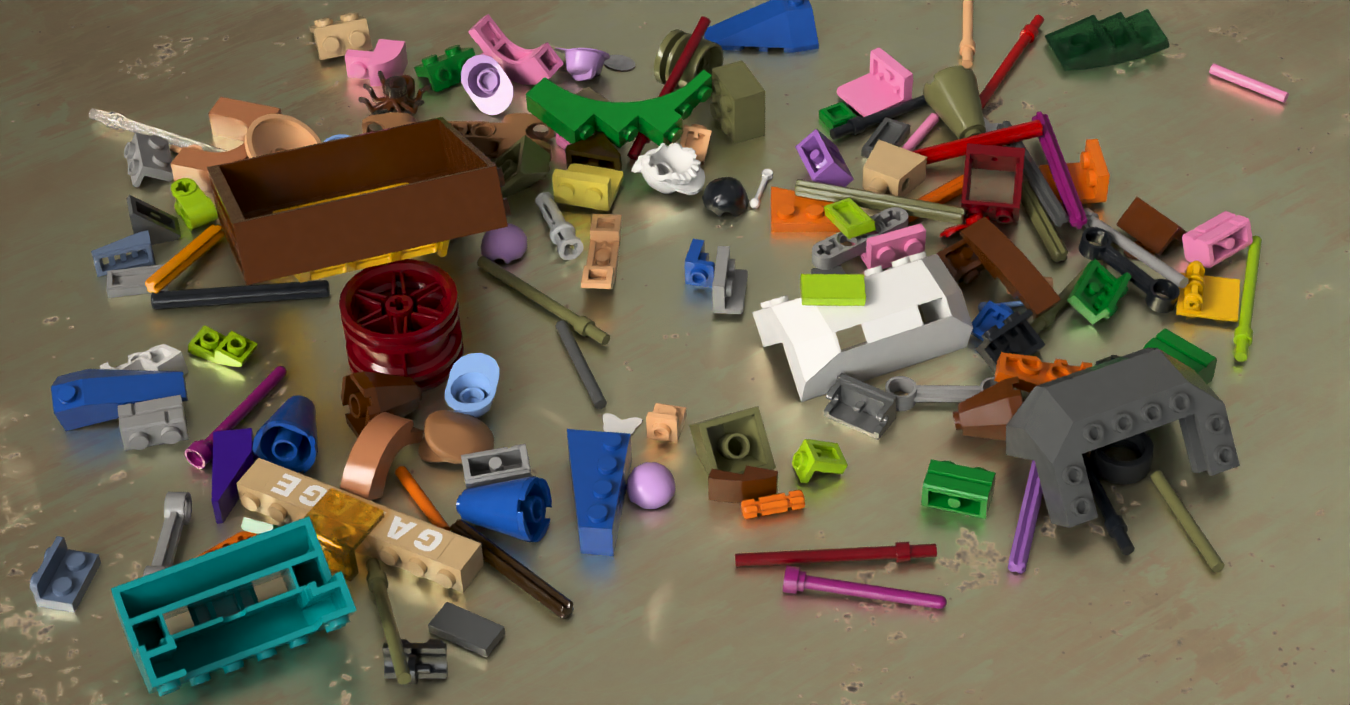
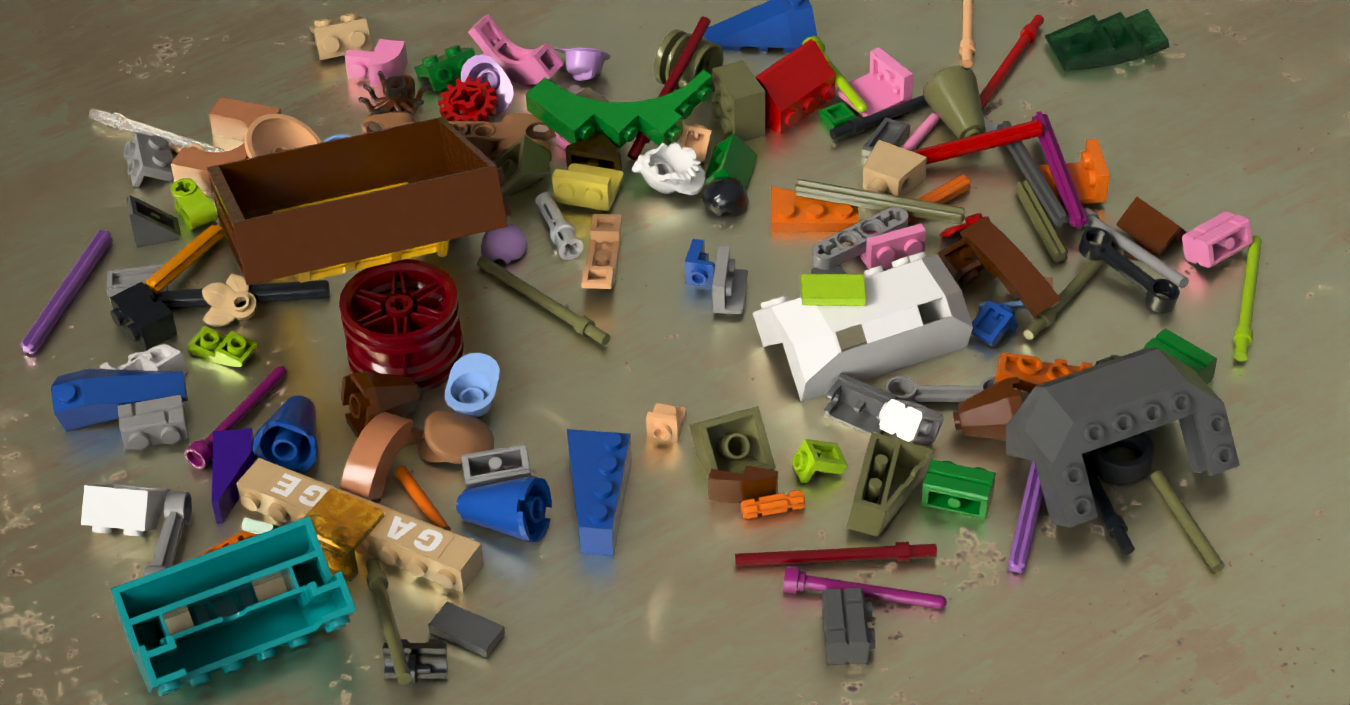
(63, 577): sand blue bracket -> none
(66, 292): none -> medium lavender axle
(122, 507): none -> white slope
(133, 244): sand blue slope -> none
(141, 317): none -> black brick
(225, 299): none -> tan plate
(469, 101): none -> red gear
(516, 571): dark brown axle -> none
(581, 365): dark grey bar -> none
(616, 425): white sticker -> none
(619, 62): flat silver sticker -> none
(650, 485): lavender hair -> none
(731, 159): none -> green panel
(767, 174): white hinge -> none
(796, 86): none -> red slope
(823, 160): medium lavender brick -> none
(840, 80): none -> lime piece
(846, 626): none -> dark grey brick
(849, 218): lime tile -> none
(886, 481): none -> olive wedge
(910, 421): none -> white brick
(999, 159): dark red window -> none
(1014, 337): black bracket -> none
(1098, 292): green bracket -> none
(1208, 295): yellow hinge -> none
(1249, 83): bright pink bar -> none

